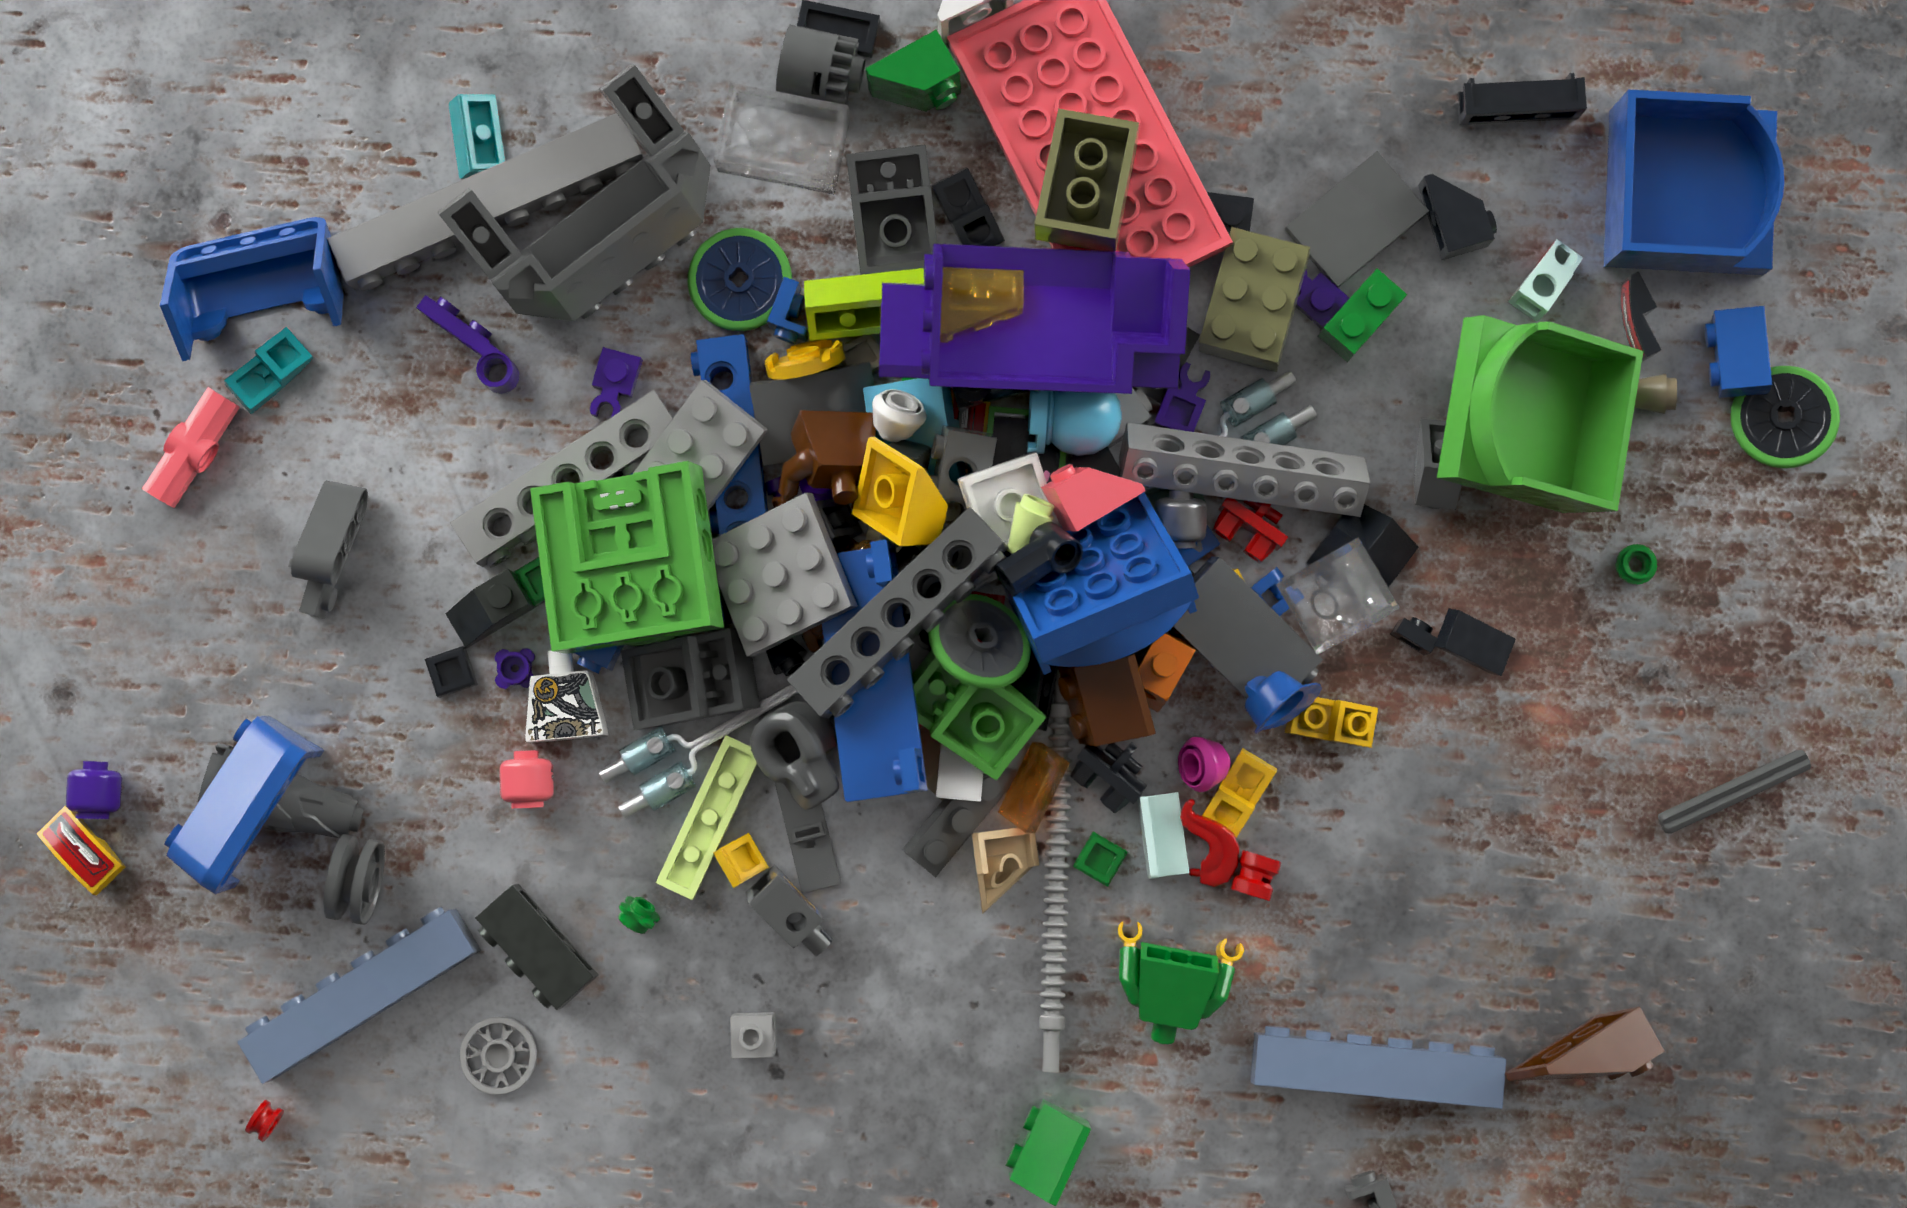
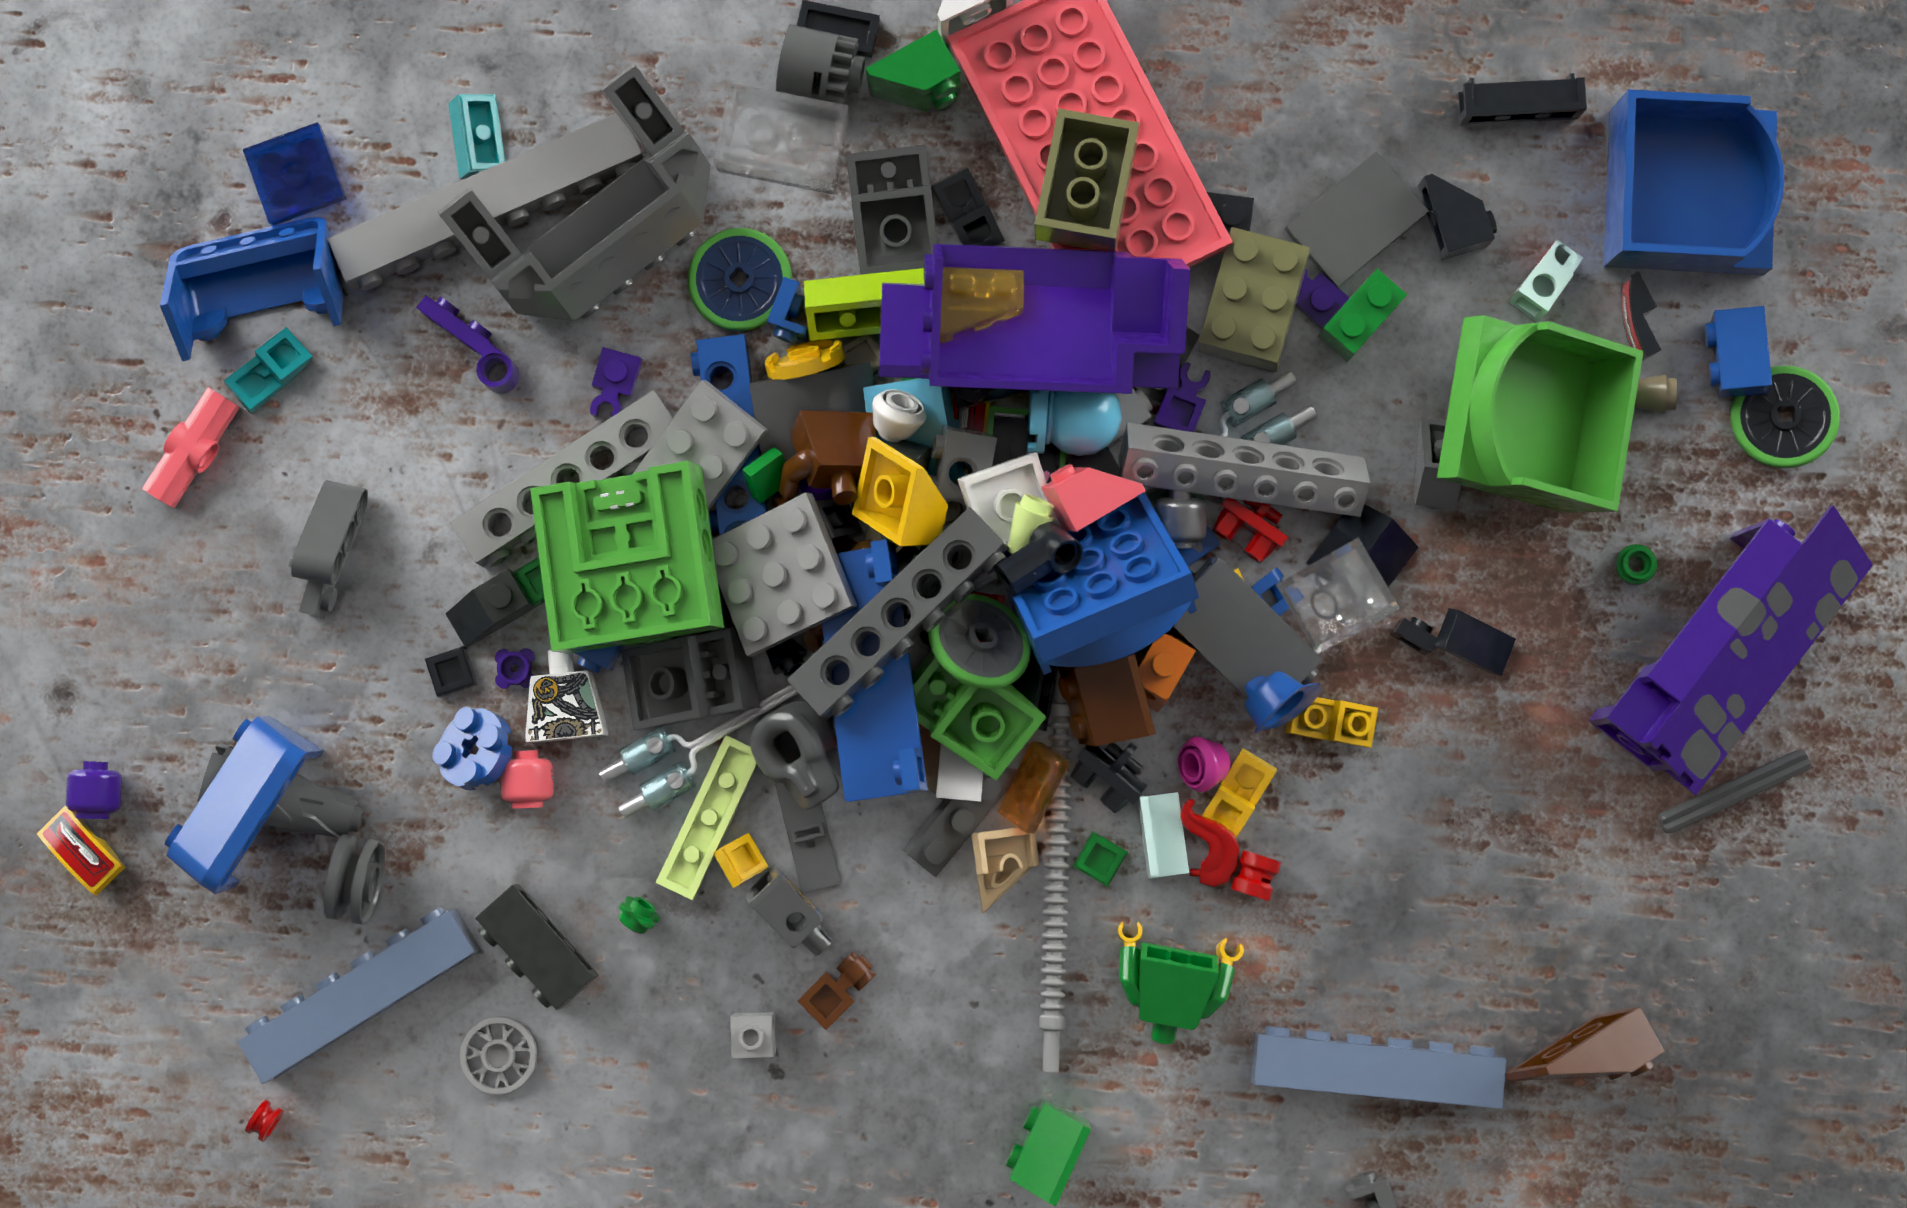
(294, 174): none -> clear blue plate
(456, 743): none -> plate
(764, 475): none -> green tile
(830, 997): none -> reddish brown plate
(1736, 648): none -> dark purple panel

